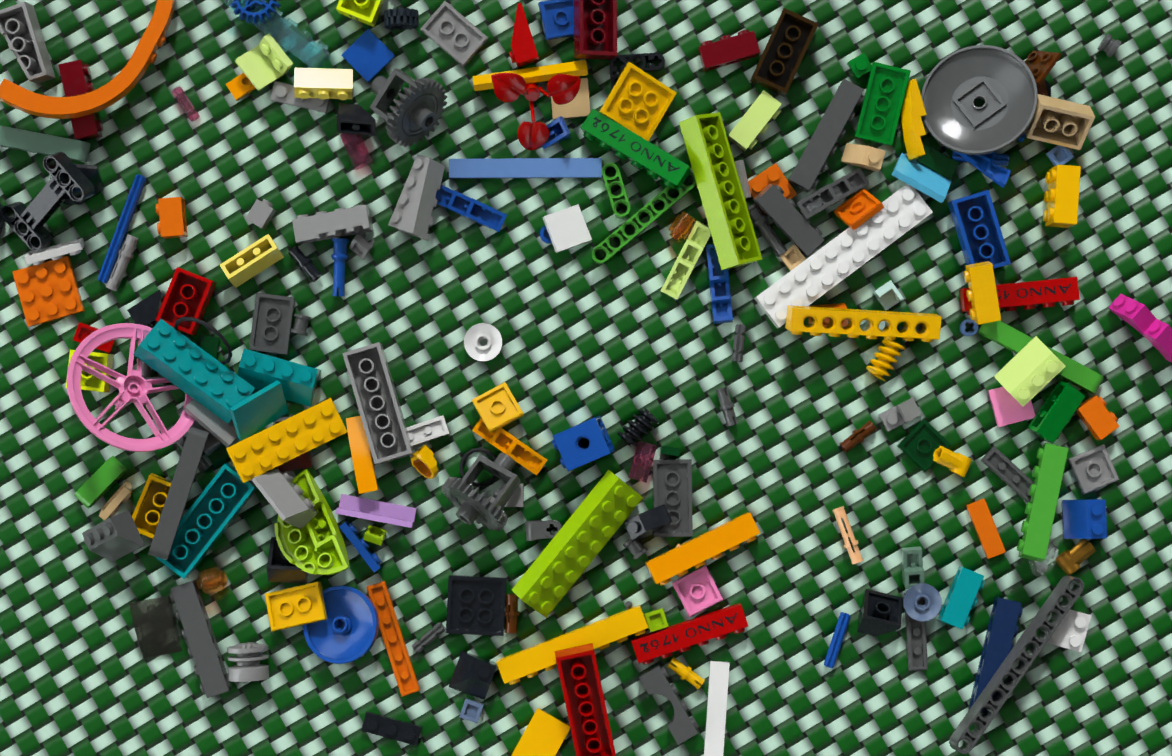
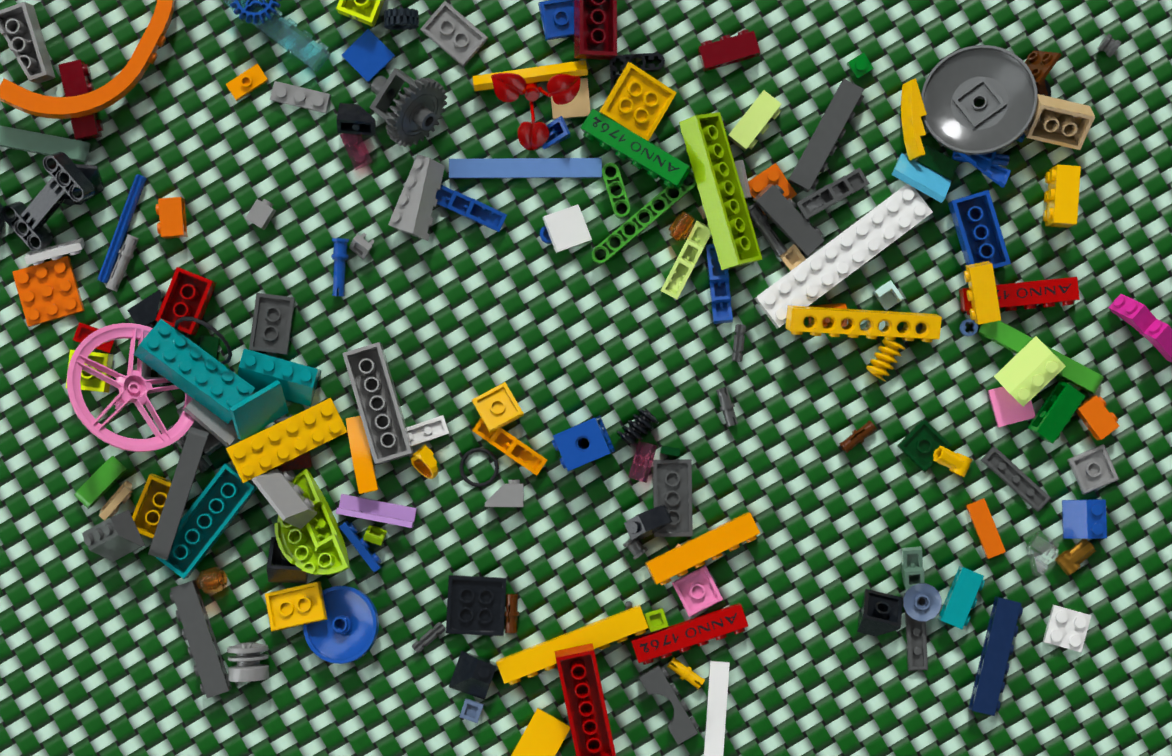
(156, 626): clear smoke slope -> none
(185, 103): clear pink axle -> none
(251, 261): light yellow brick -> none
(264, 63): yellowish green bracket -> none
(300, 324): dark grey bush -> none
(305, 264): black pin -> none
(323, 83): brick -> none
(332, 224): light grey wedge -> none
(391, 728): black plate -> none
(393, 639): orange tile -> none
(474, 505): dark grey piece -> none
(475, 335): white dish -> none
(522, 43): red slope -> none
(540, 529): dark grey piece -> none
(577, 544): lime brick -> none
(784, 52): dark brown brick -> none
(837, 640): blue axle -> none
(856, 556): light nougat pin -> none
(858, 209): orange tile -> none
(863, 156): tan slope -> none
(882, 103): green plate -> none
(900, 414): light grey slope -> none
(1007, 667): dark grey beam -> none
(1043, 502): bright green brick -> none
(1059, 155): medium blue plate -> none

